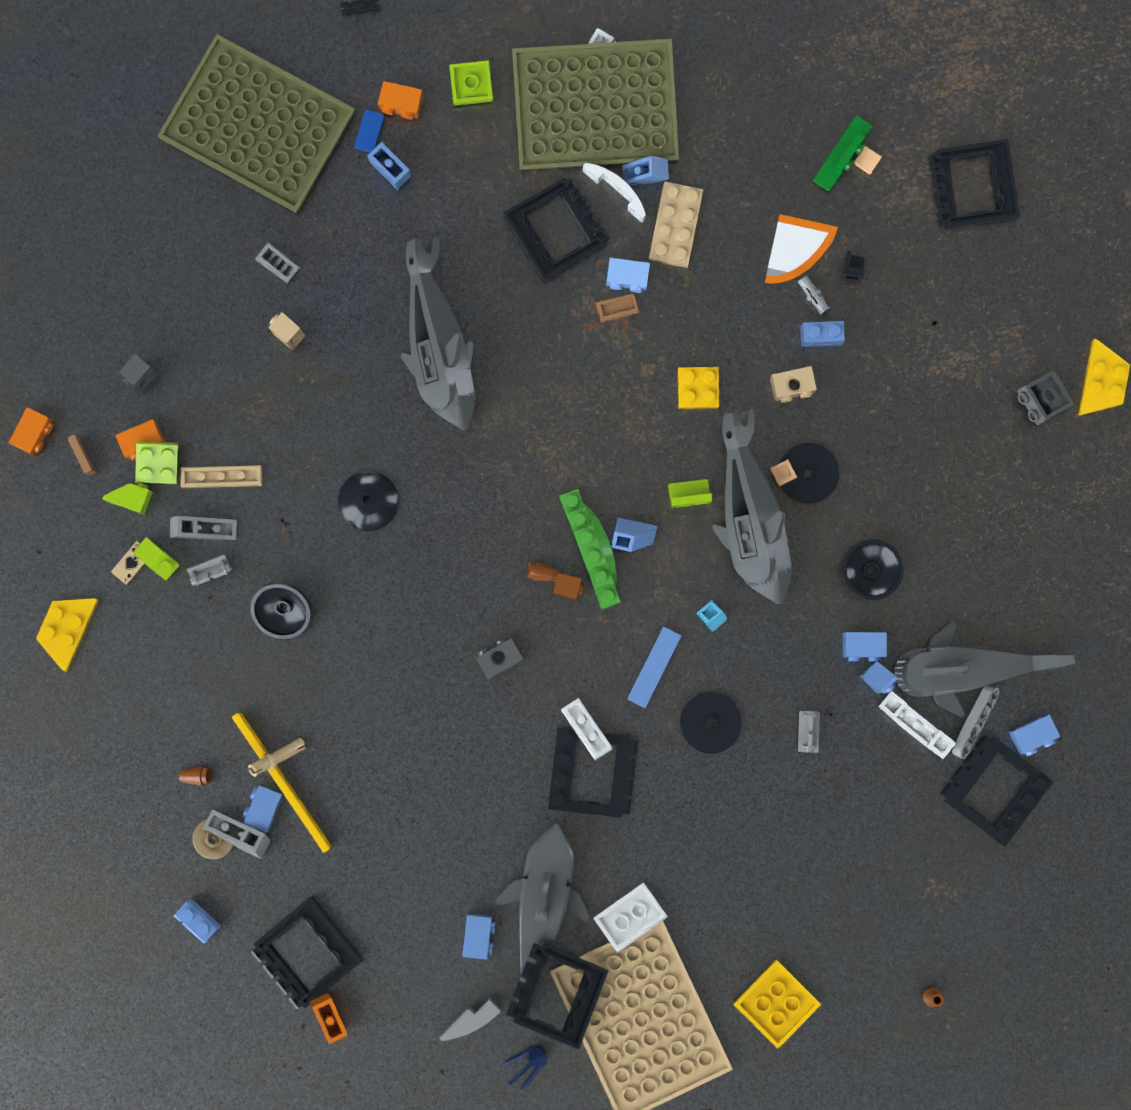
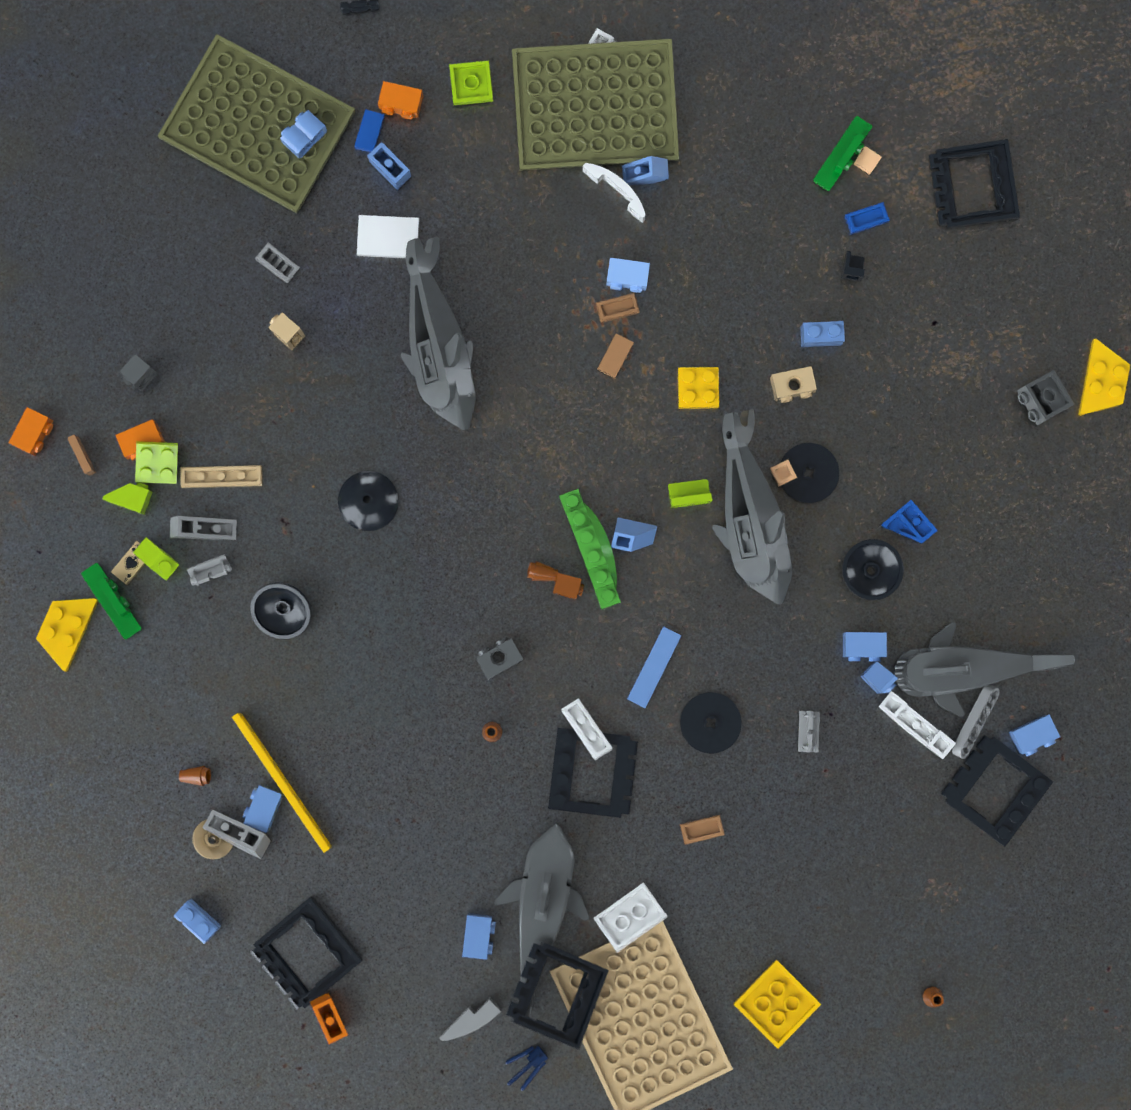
(111, 601): none -> green bracket
(269, 761): tan pin -> none
(303, 134): none -> medium blue brick
(385, 235): none -> white tile
(498, 731): none -> dark orange cone
(531, 241): black hinge -> none
(615, 356): none -> medium nougat tile
(675, 224): tan plate -> none
(702, 829): none -> medium nougat tile
(712, 615): medium azure slope -> none
(797, 247): sticker -> none
(814, 295): light grey pin -> none
(867, 218): none -> blue tile
(910, 523): none -> blue wing

